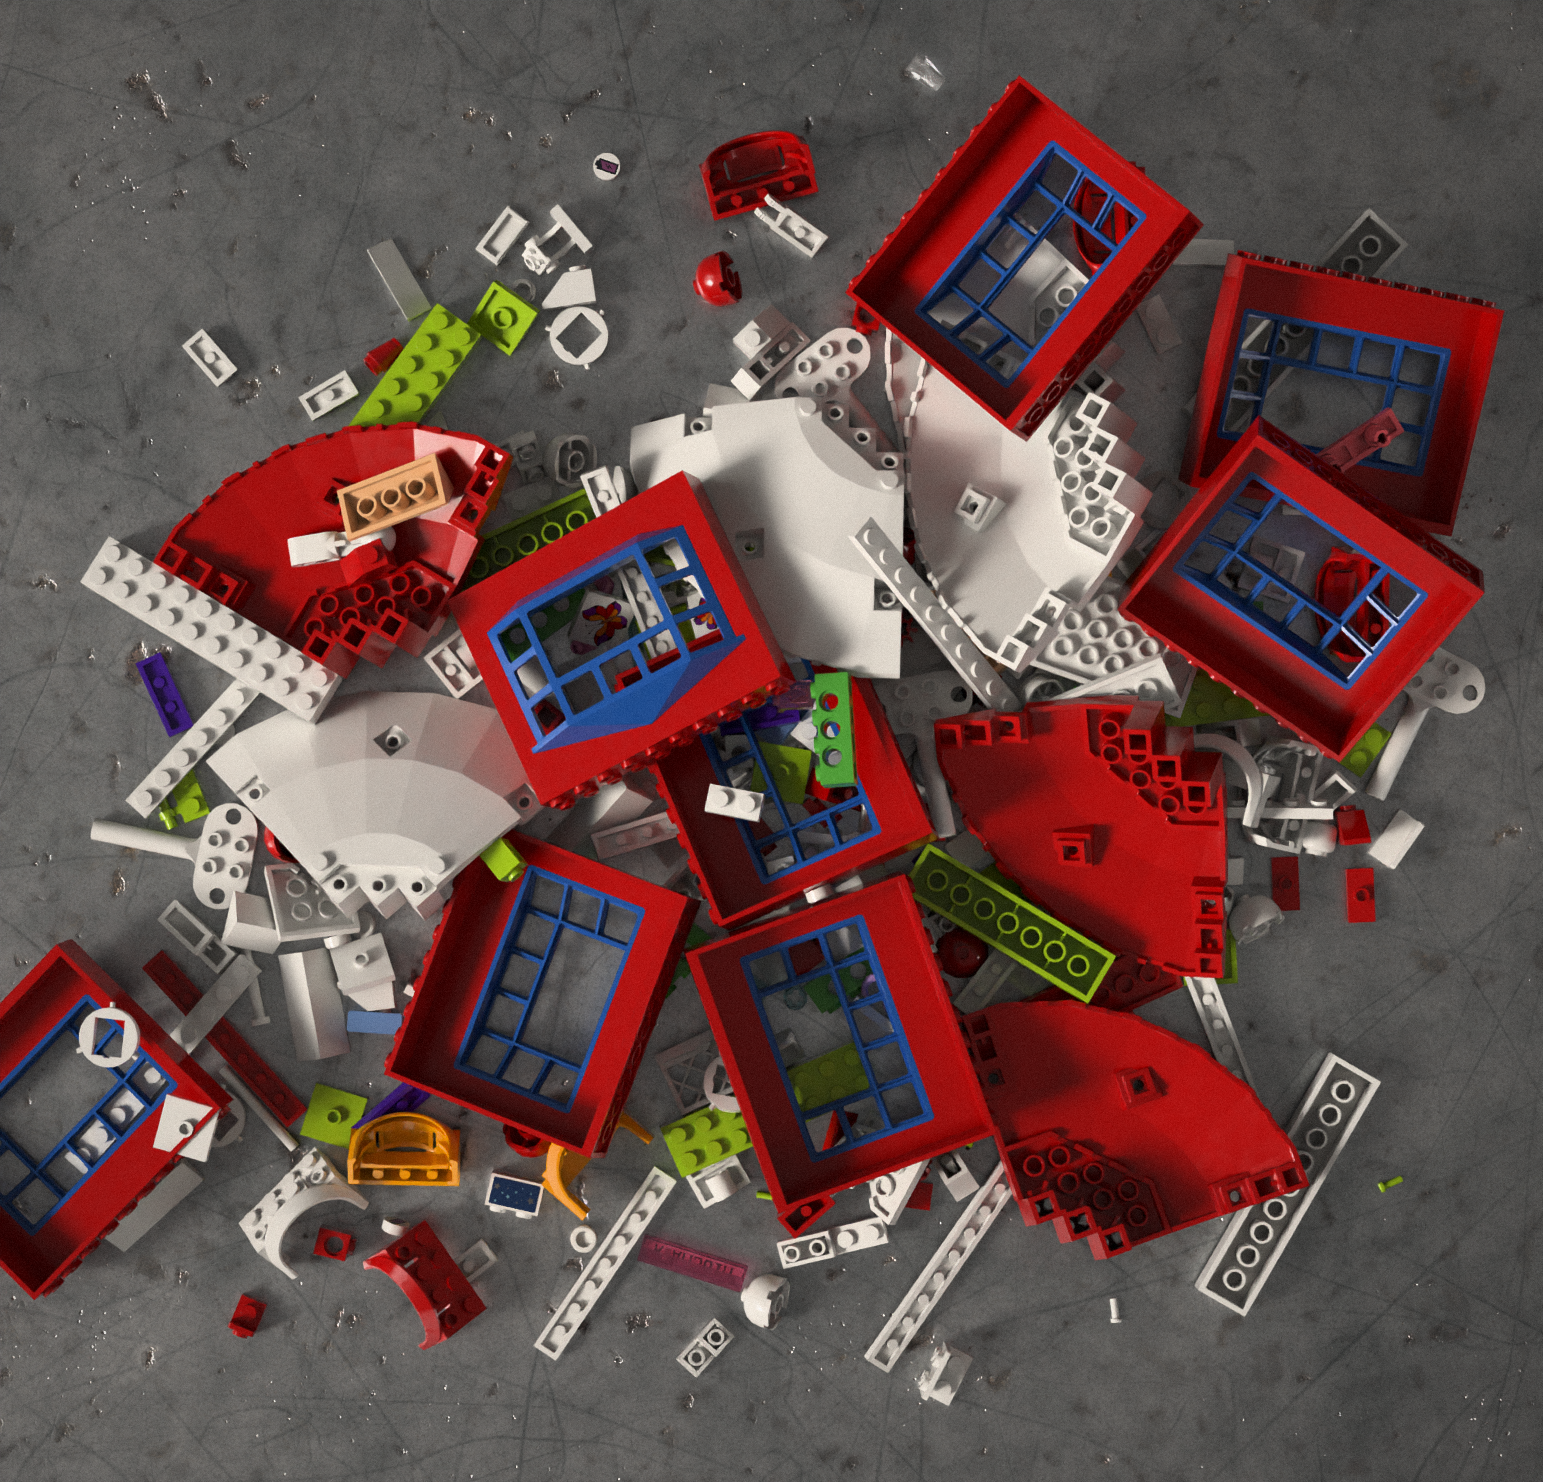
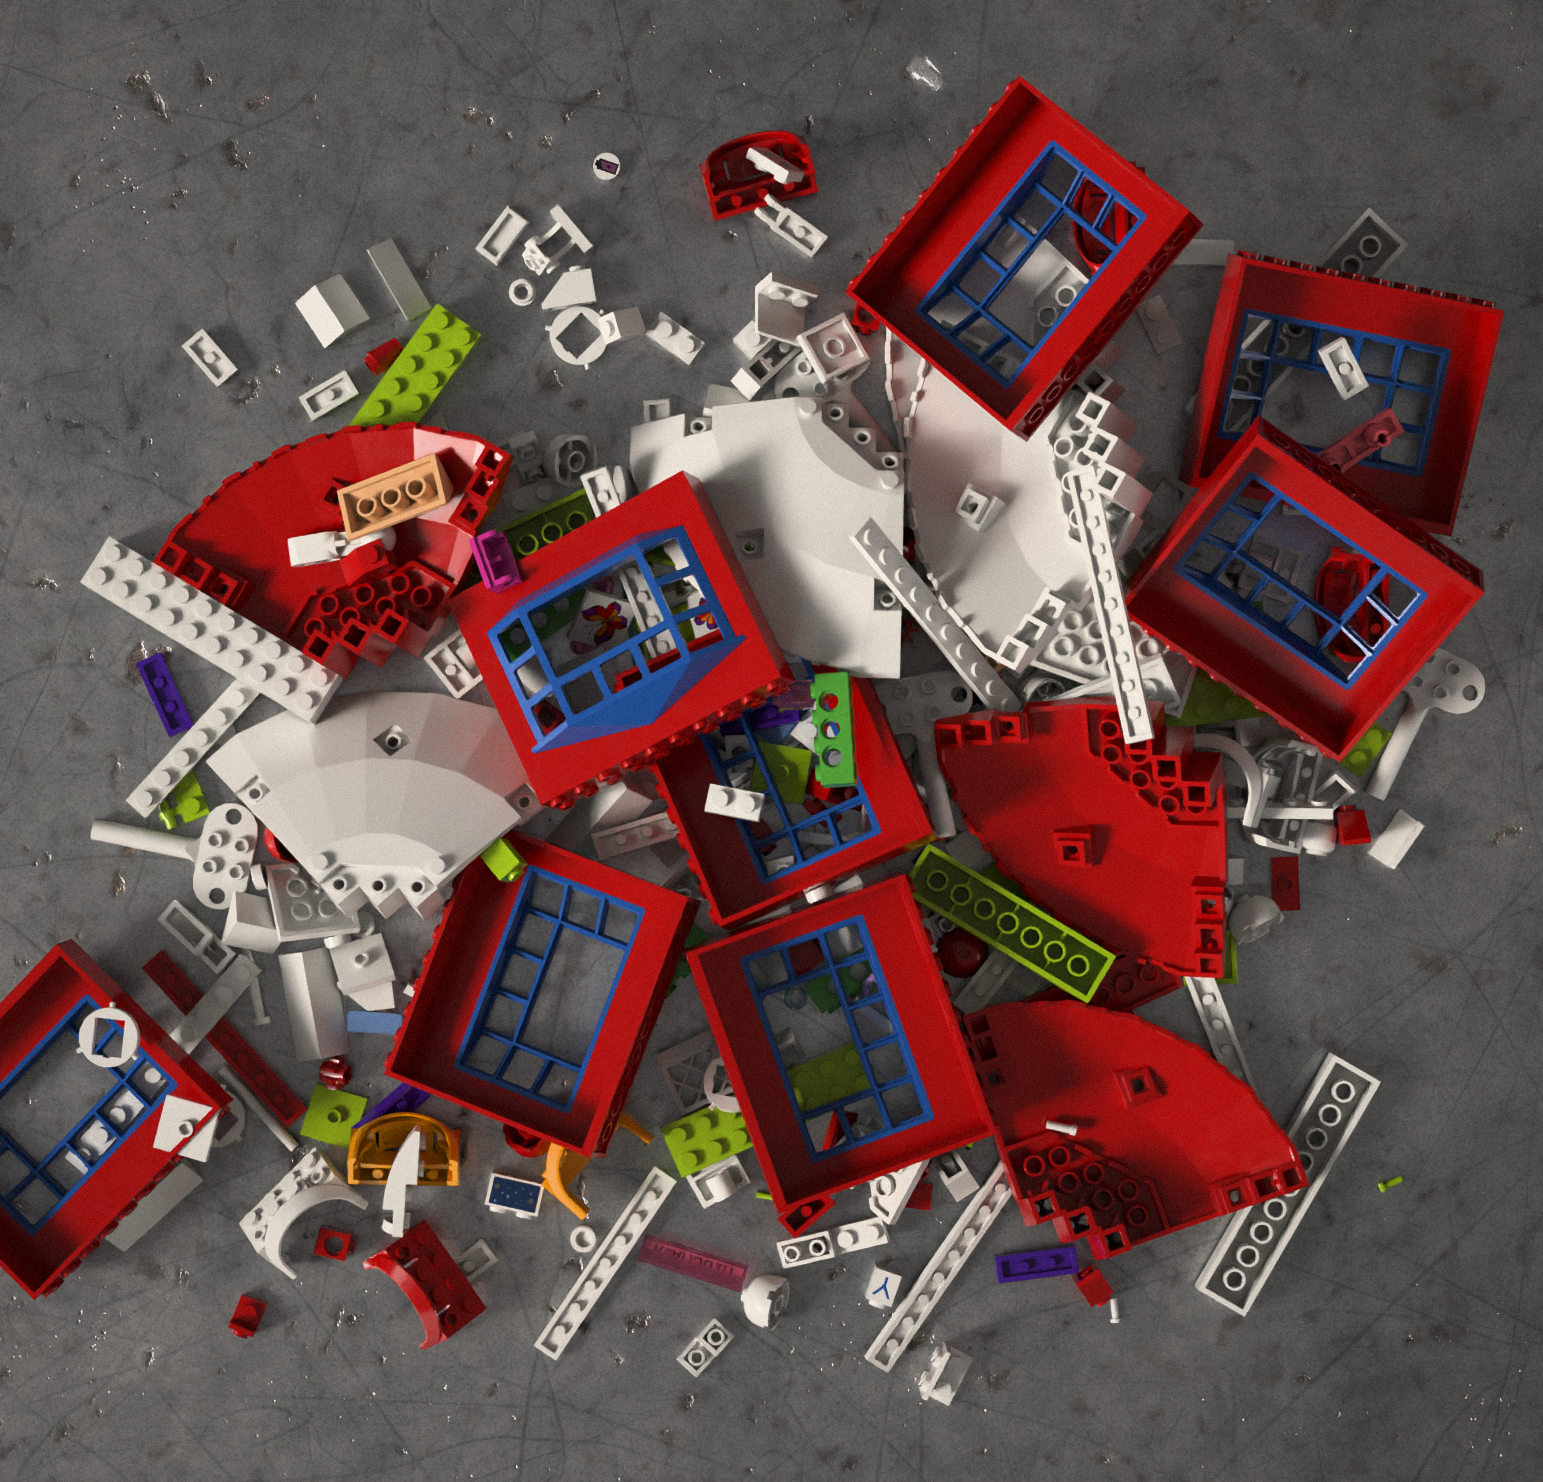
(258, 877): none -> white tile
(332, 310): none -> white slope
(335, 1073): none -> red gear
(404, 1171): none -> white slope
(495, 561): none -> dark pink hinge
(503, 317): lime plate -> none
(621, 325): none -> white brick
(657, 409): none -> white tile
(675, 338): none -> white plate
(716, 280): red cylinder -> none
(770, 162): none -> white plate
(781, 307): none -> white bracket
(833, 348): none -> white tile
(882, 1286): none -> white brick
(1036, 1264): none -> dark purple plate
(1071, 1129): none -> white piece
(1093, 1285): none -> red slope
(1110, 606): none -> white plate
(1343, 368): none -> white plate
(1360, 895): red plate -> none

